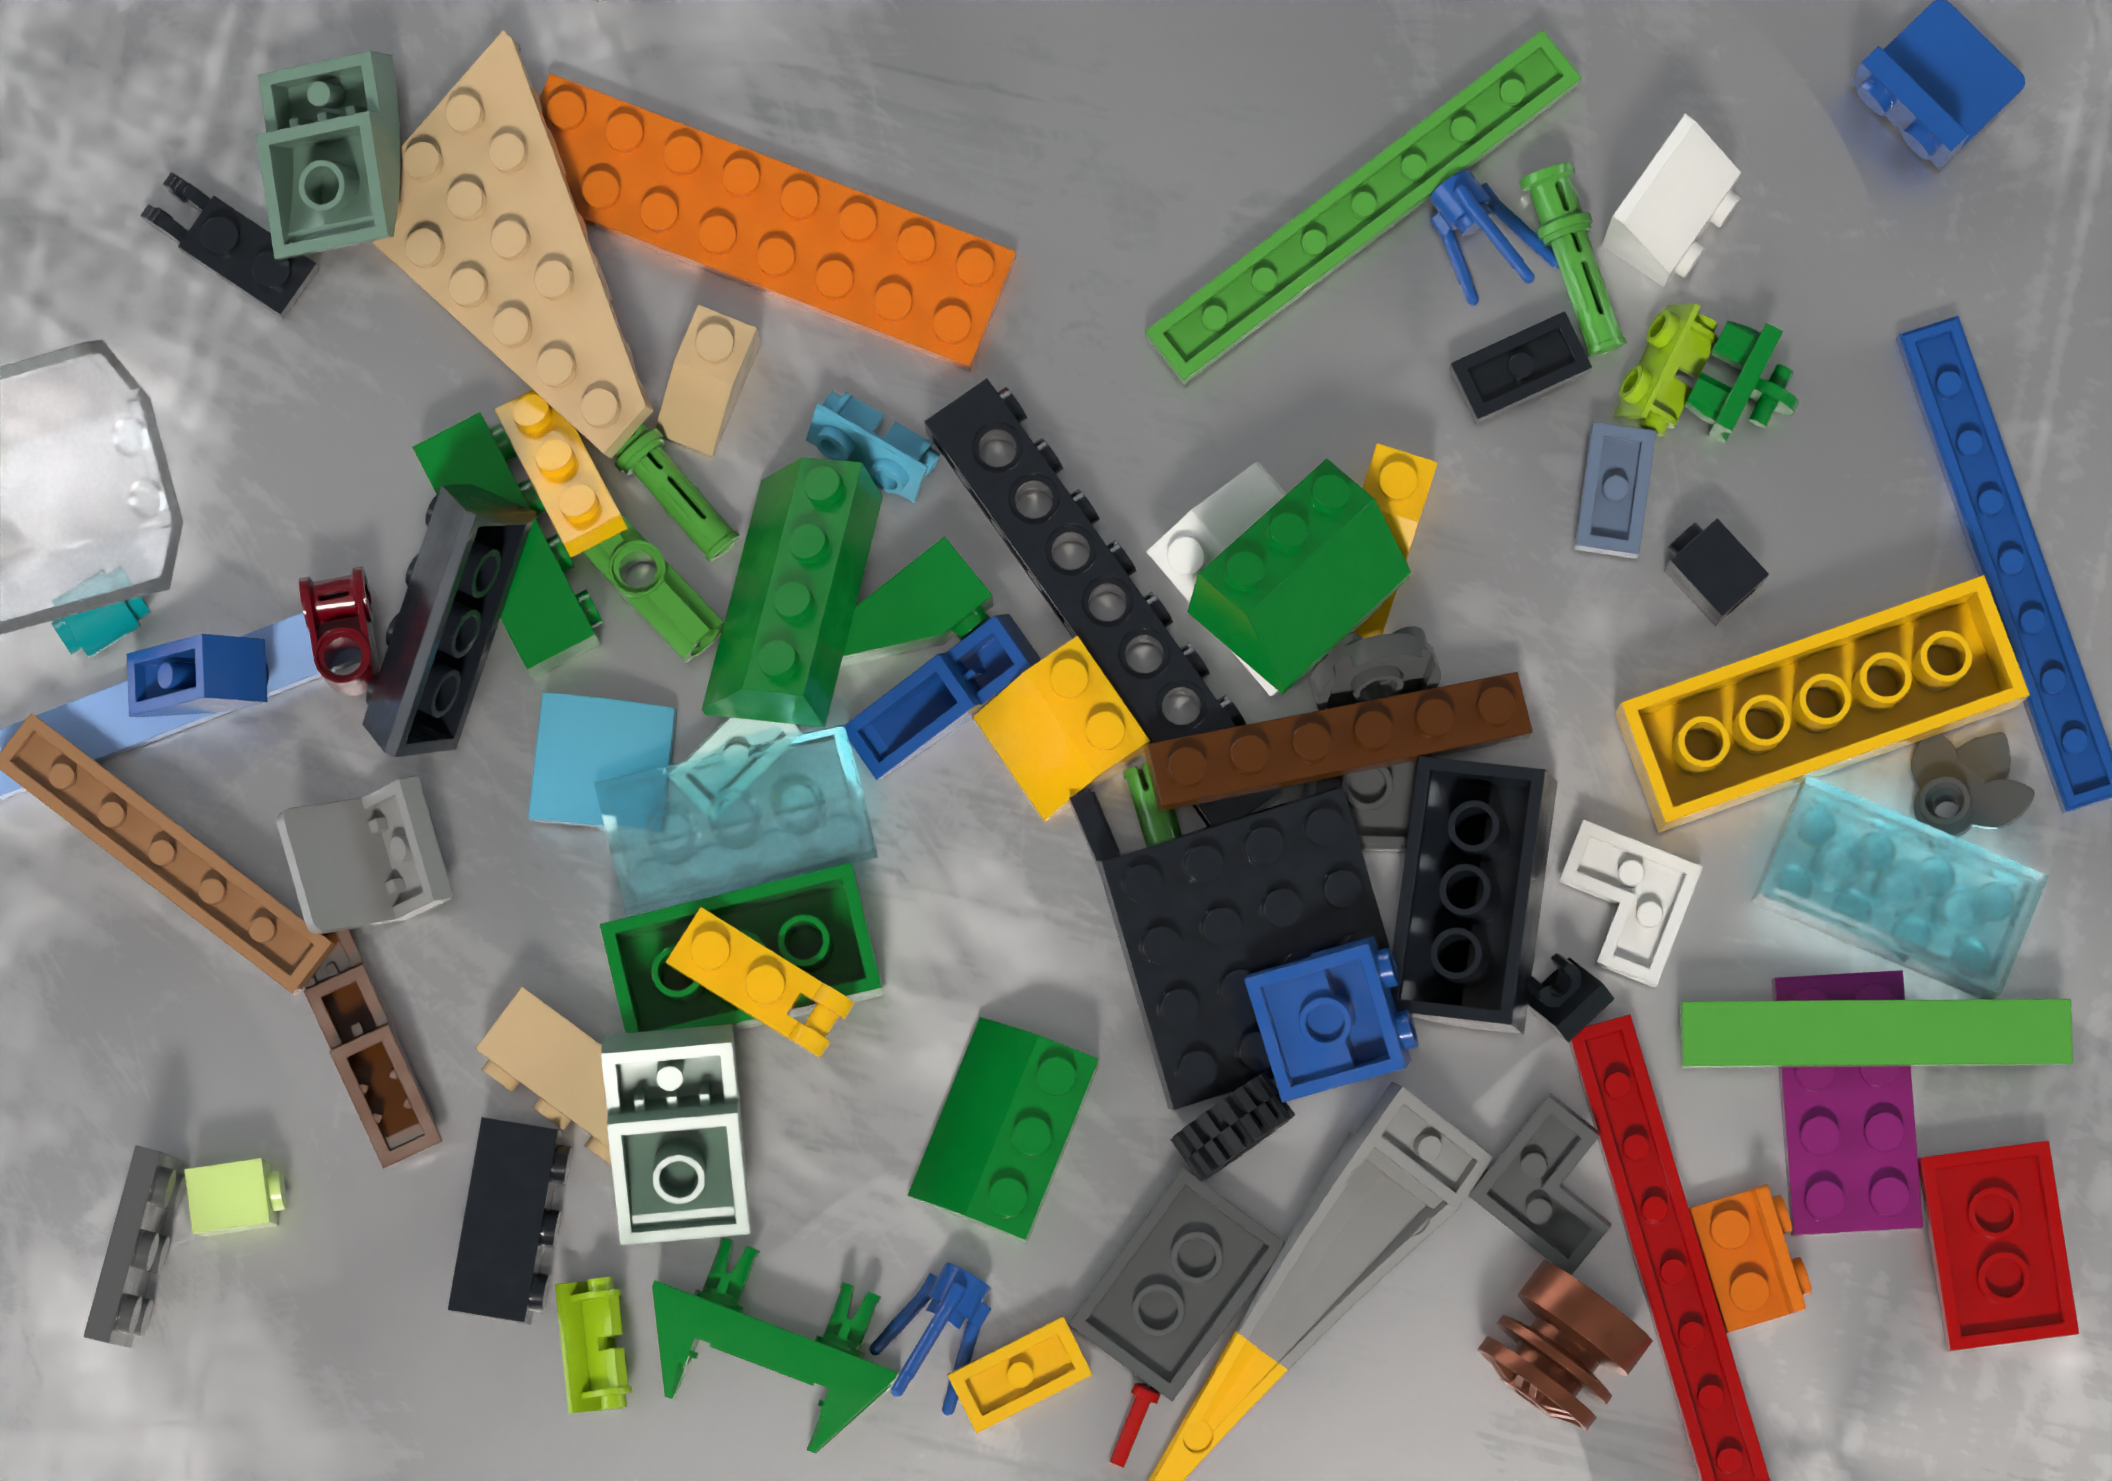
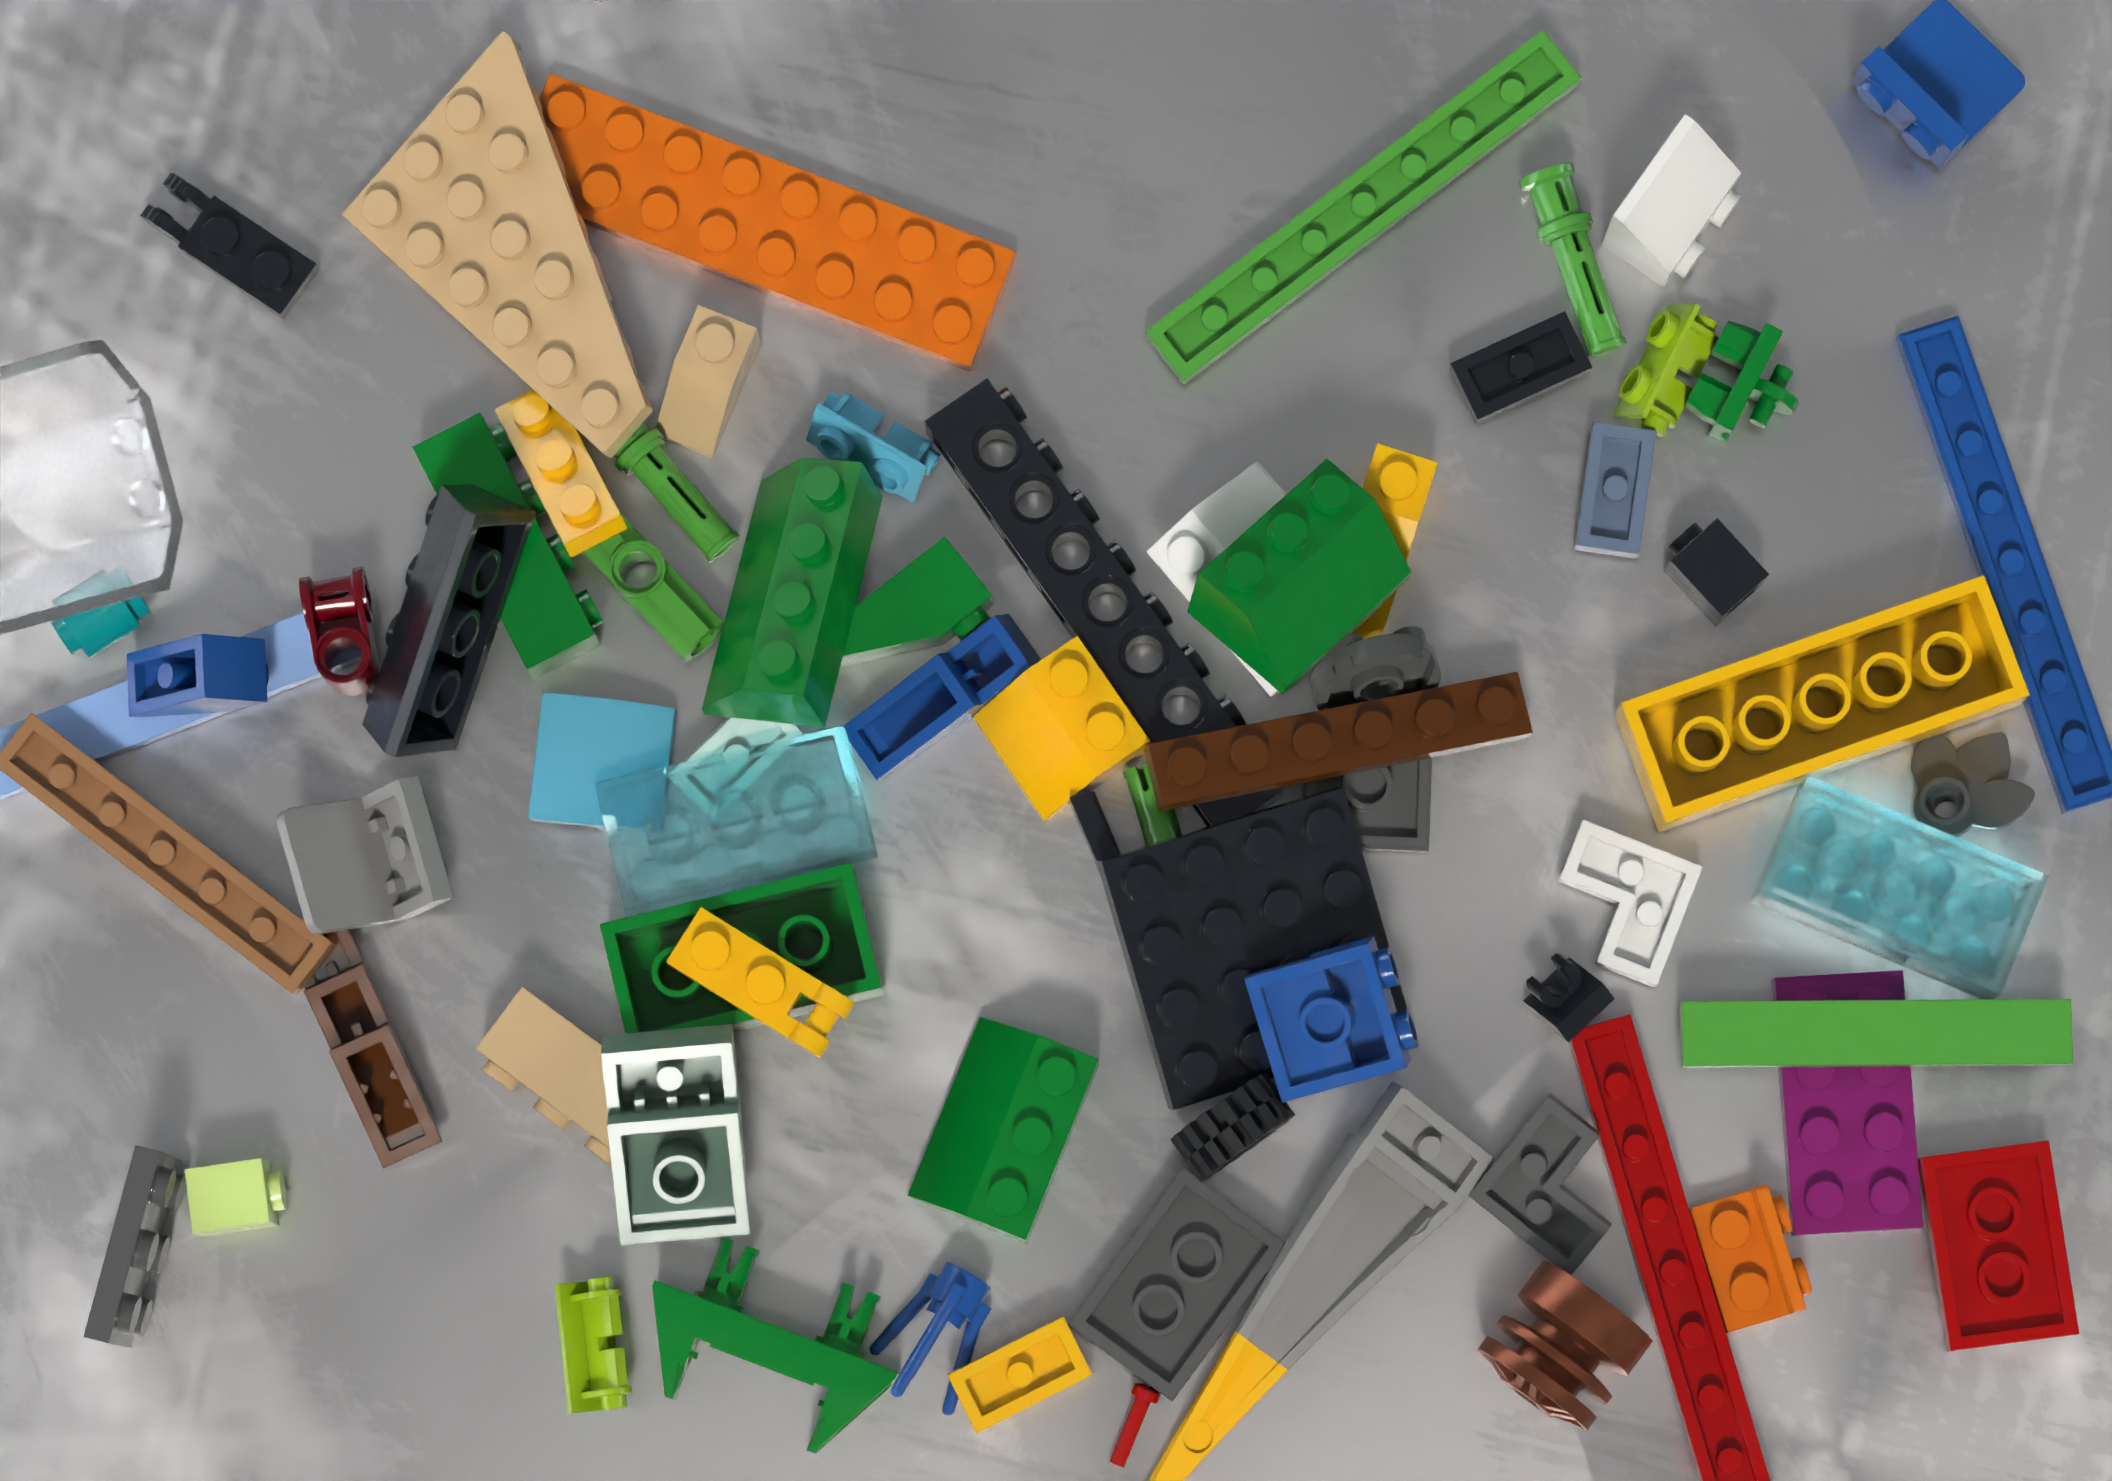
(330, 153): sand green slope -> none
(509, 1221): black brick -> none
(1471, 206): blue plant -> none
(1472, 892): black slope -> none

